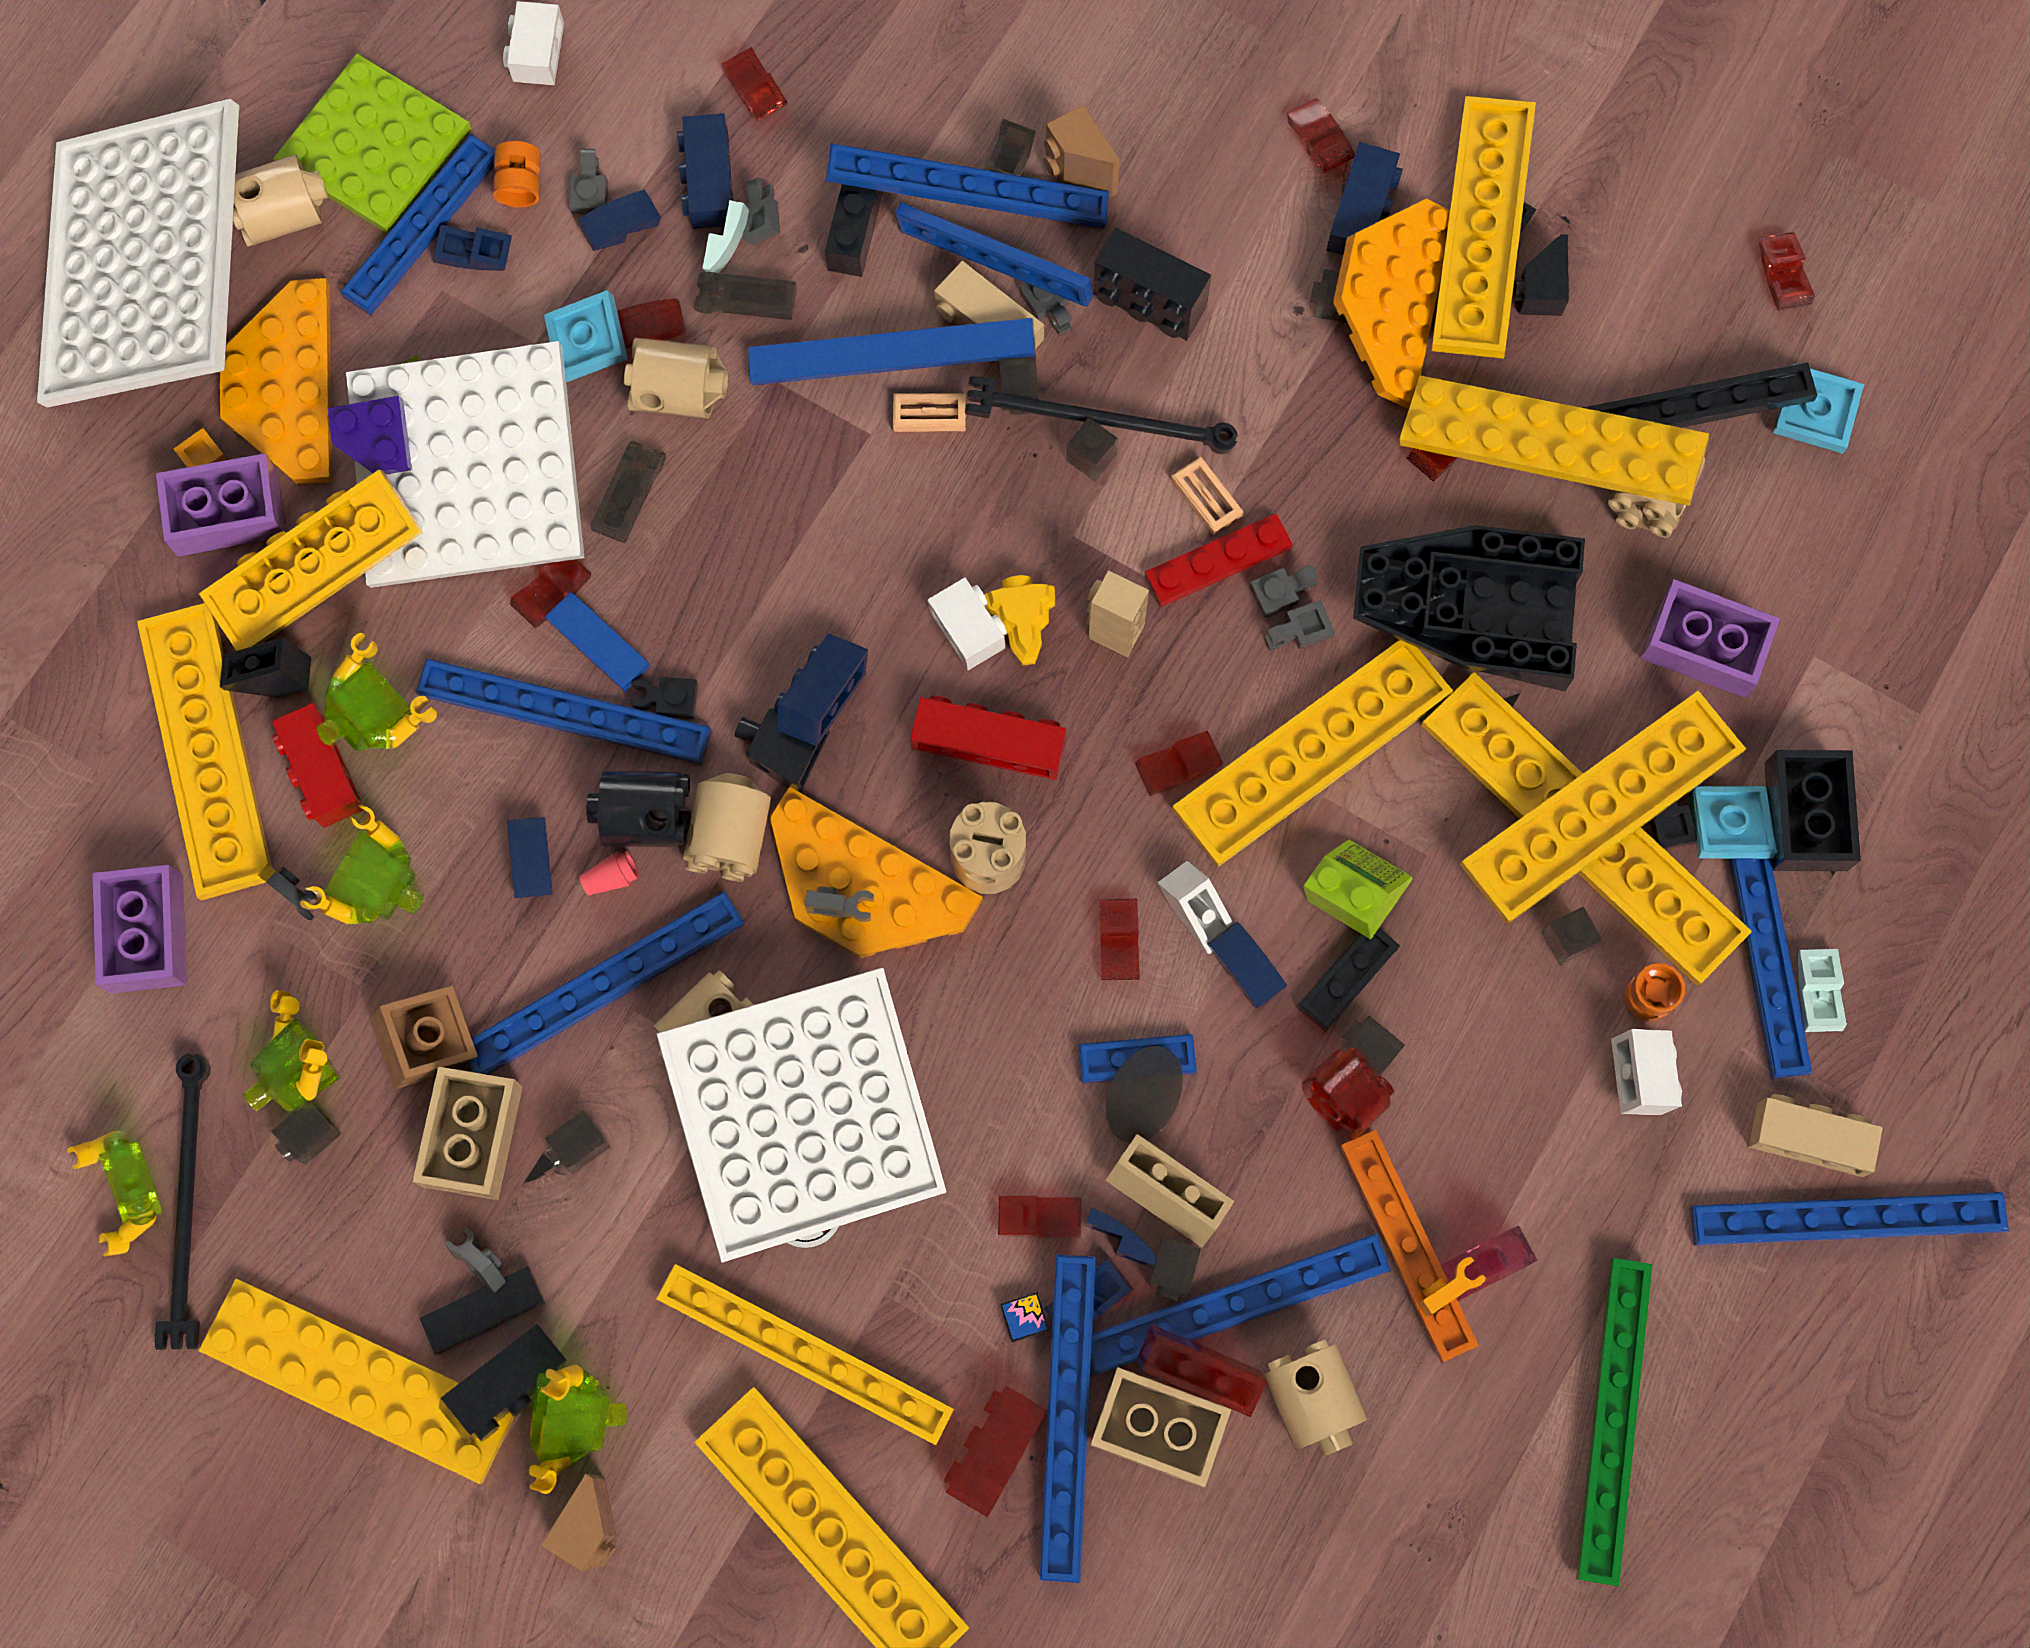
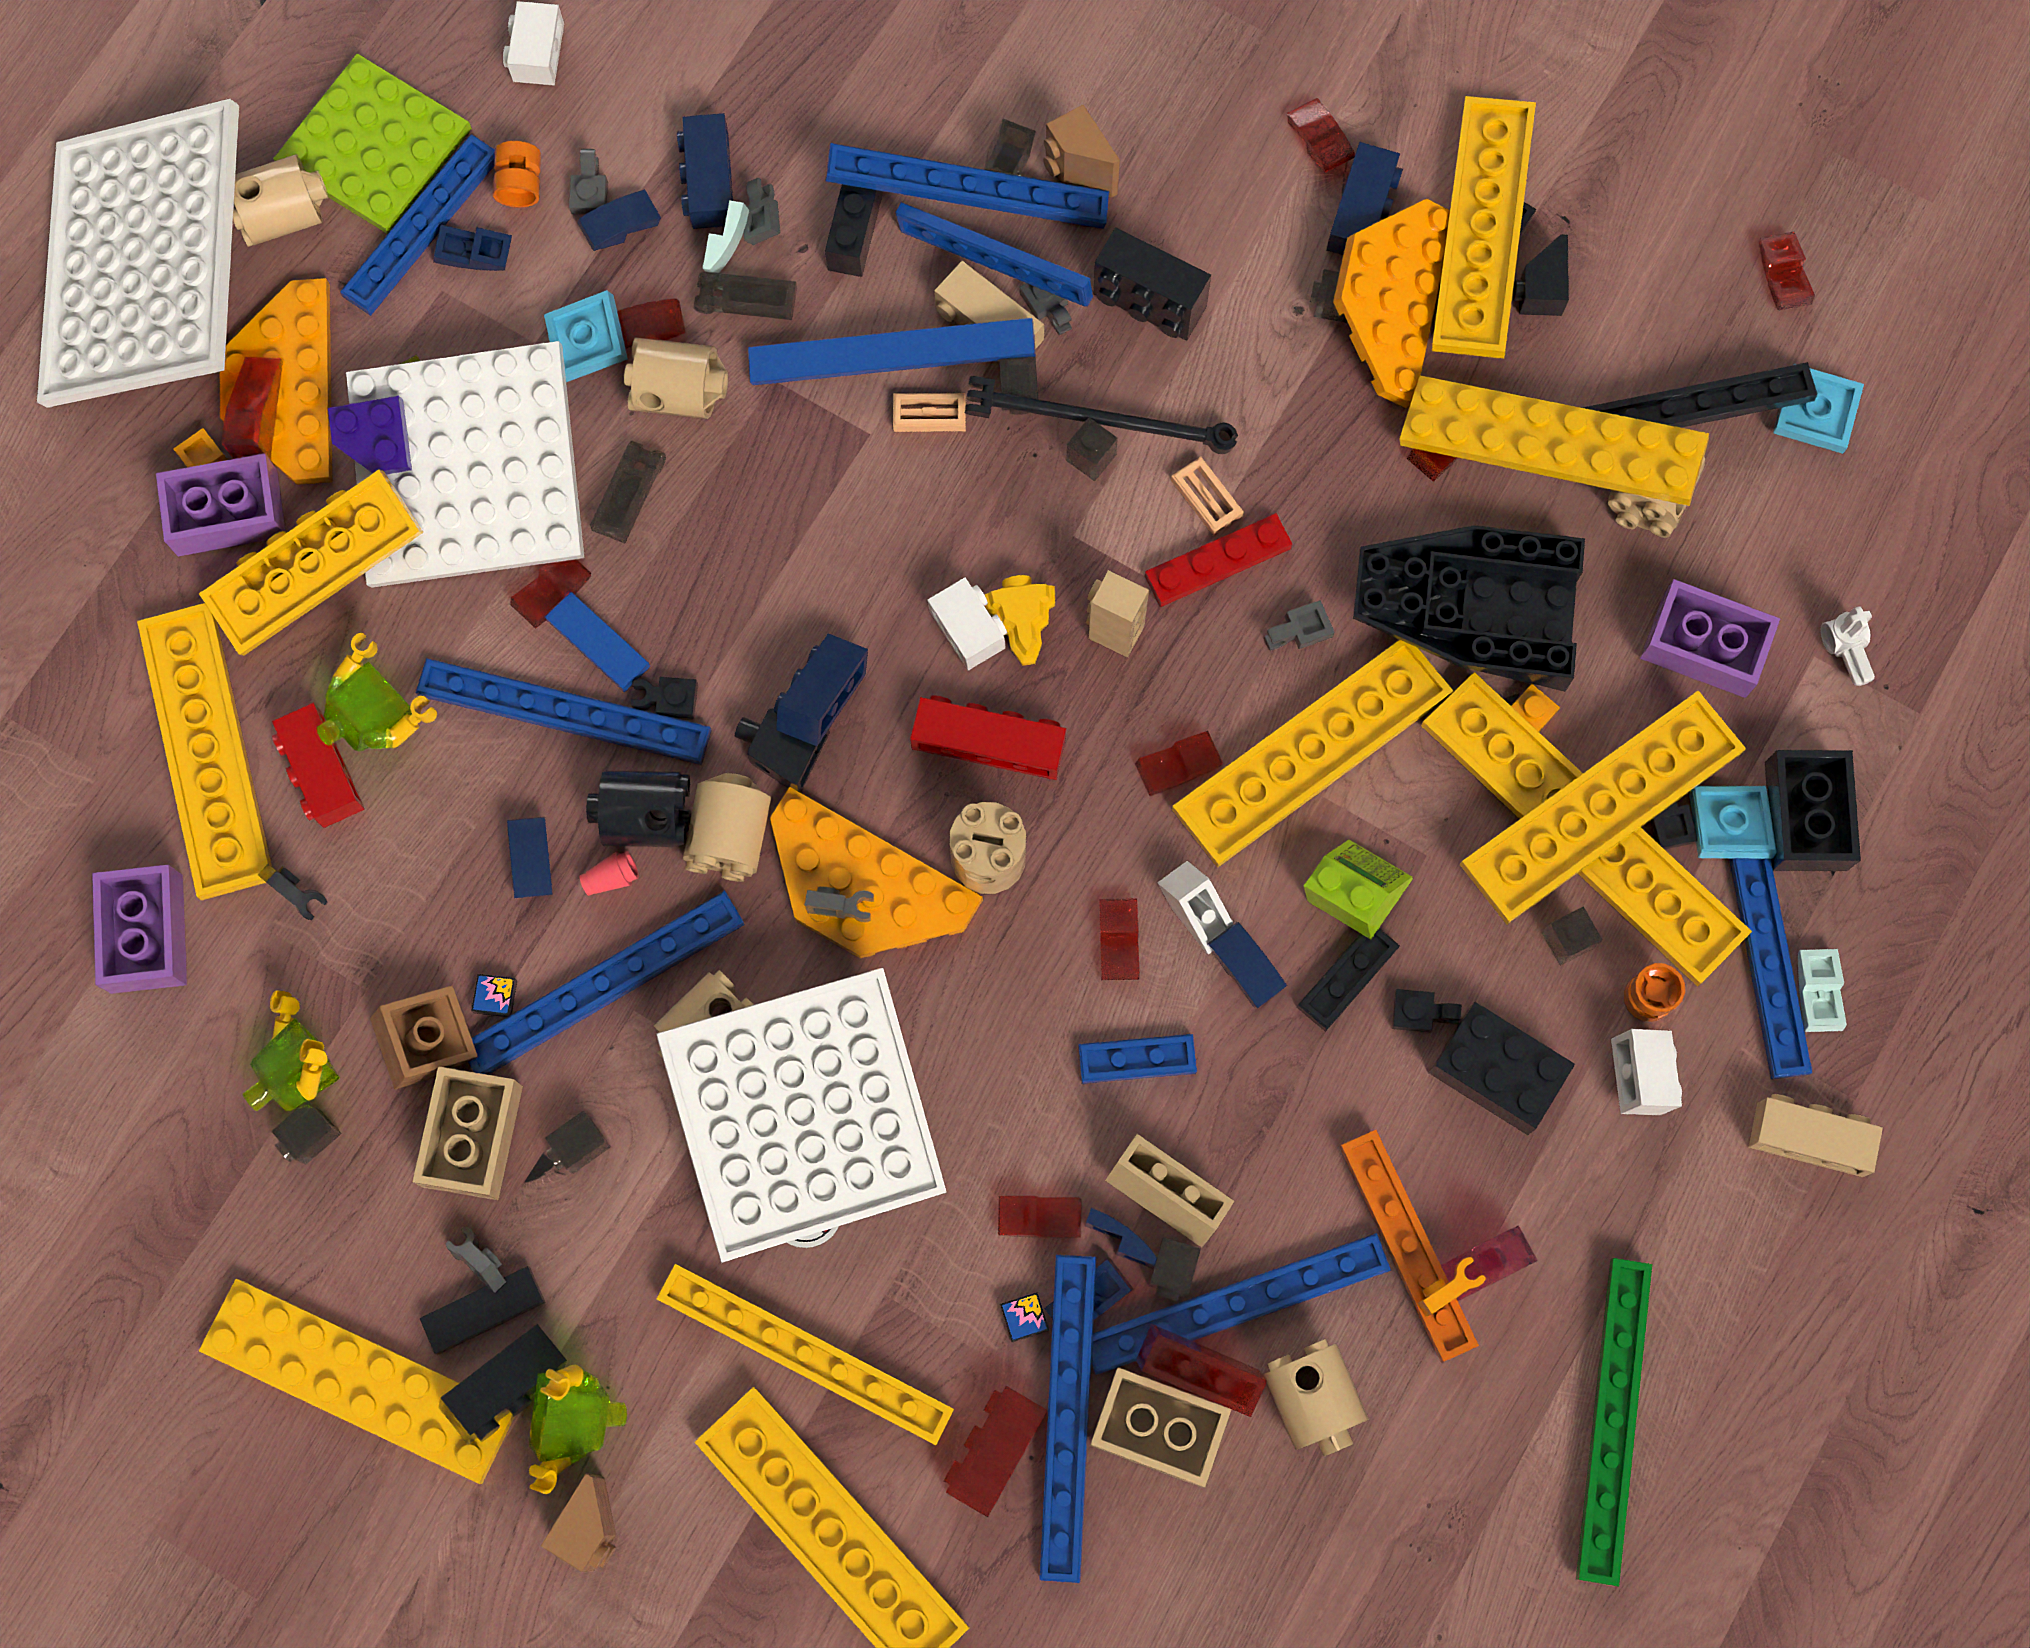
(129, 1184): clear neon green torso -> none
(178, 1325): black hinge -> none
(253, 408): none -> clear red slope
(266, 669): black slope -> none
(370, 878): clear neon green torso -> none
(494, 995): none -> tile
(753, 84): clear red slope -> none
(1144, 1093): clear smoke piece -> none
(1278, 591): dark grey plate -> none
(1348, 1092): clear red brick -> none
(1374, 1043): clear smoke brick -> none
(1417, 1011): none -> black plate
(1502, 1068): none -> black brick
(1535, 707): none -> light orange plate
(1847, 639): none -> white axle
(1849, 1219): blue tile -> none

